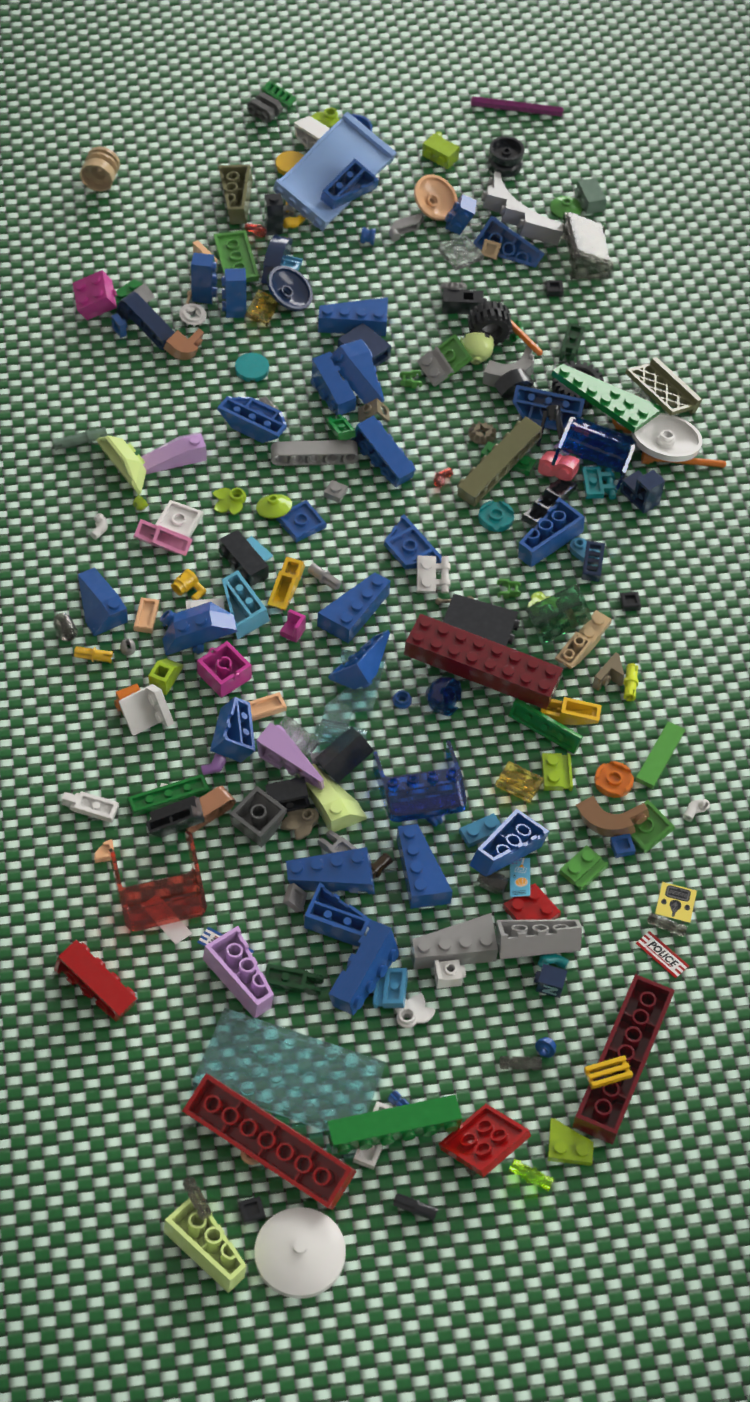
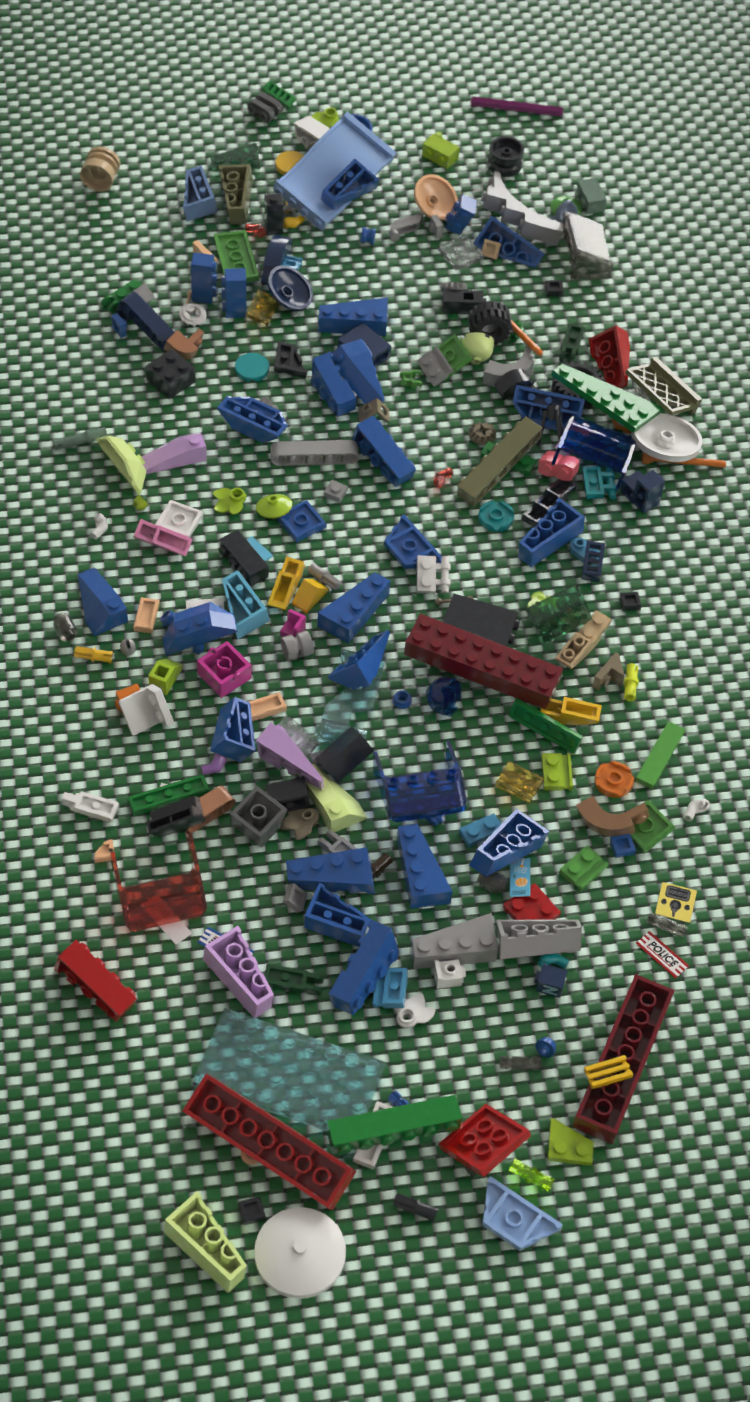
(94, 295): dark pink brick -> none
(170, 374): none -> black brick
(185, 582): yellow piece -> none
(197, 1197): clear smoke axle -> none
(198, 195): none -> medium blue wedge
(239, 156): none -> clear green wing
(288, 360): none -> black wing
(297, 645): none -> light grey wheel
(309, 594): none -> yellow slope
(341, 428): green hinge -> none
(436, 226): none -> light grey plate
(509, 584): bright green piece -> none
(515, 1218): none -> light blue wing
(566, 206): none -> sand blue piece
(612, 355): none -> red wedge

